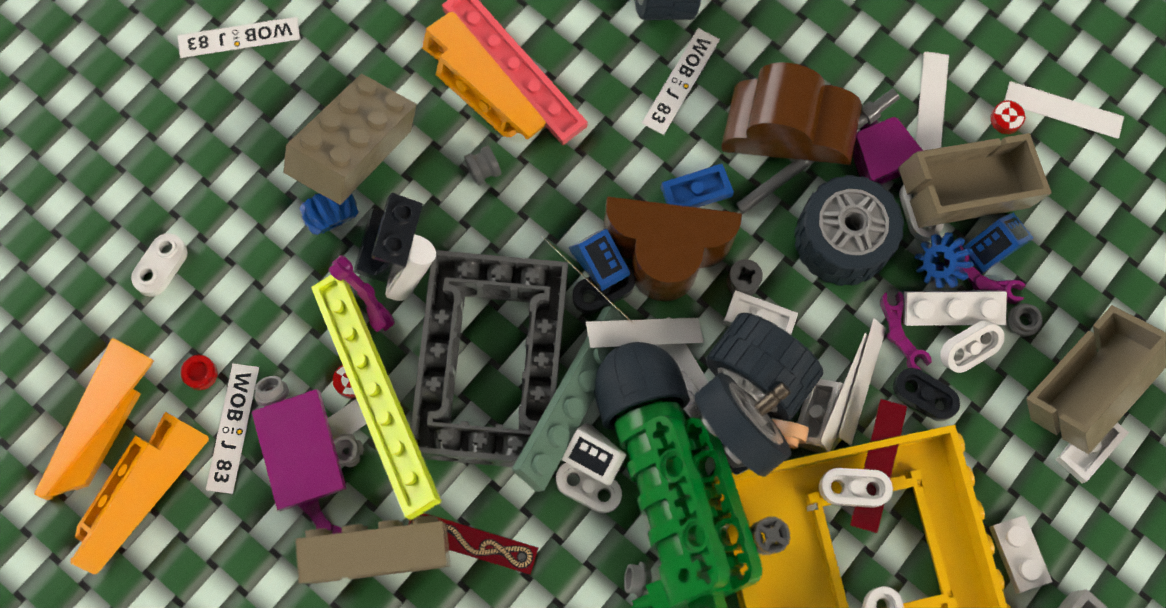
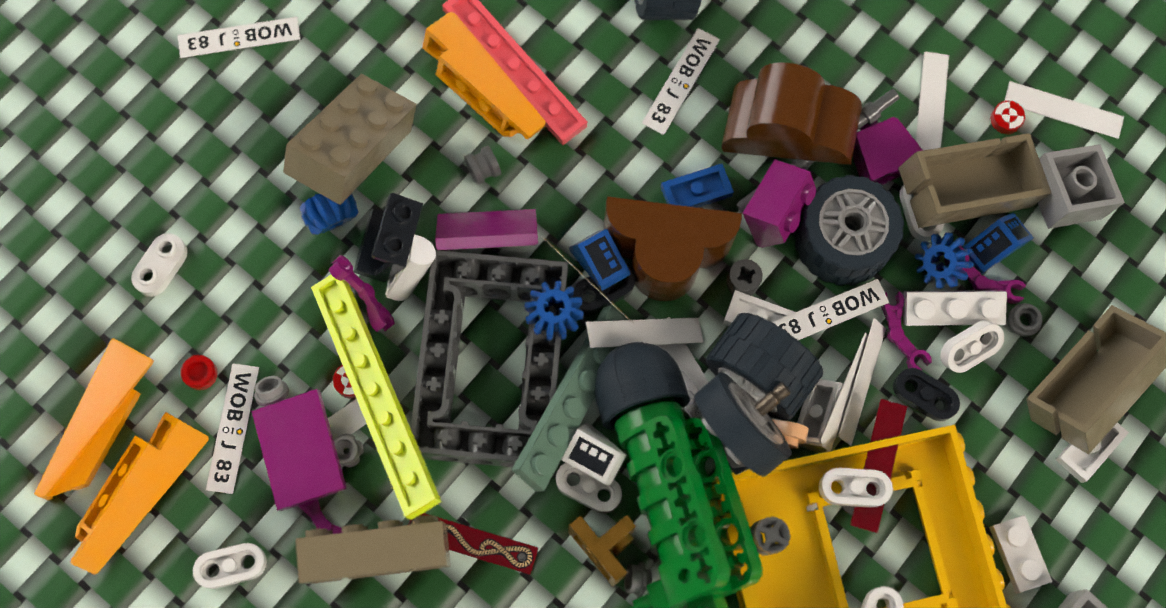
(230, 564): none -> white plate
(486, 229): none -> magenta tile
(546, 320): none -> blue gear
(600, 548): none -> pearl gold bracket
(779, 203): none -> magenta slope
(834, 310): none -> white sticker
(1079, 186): none -> light grey brick

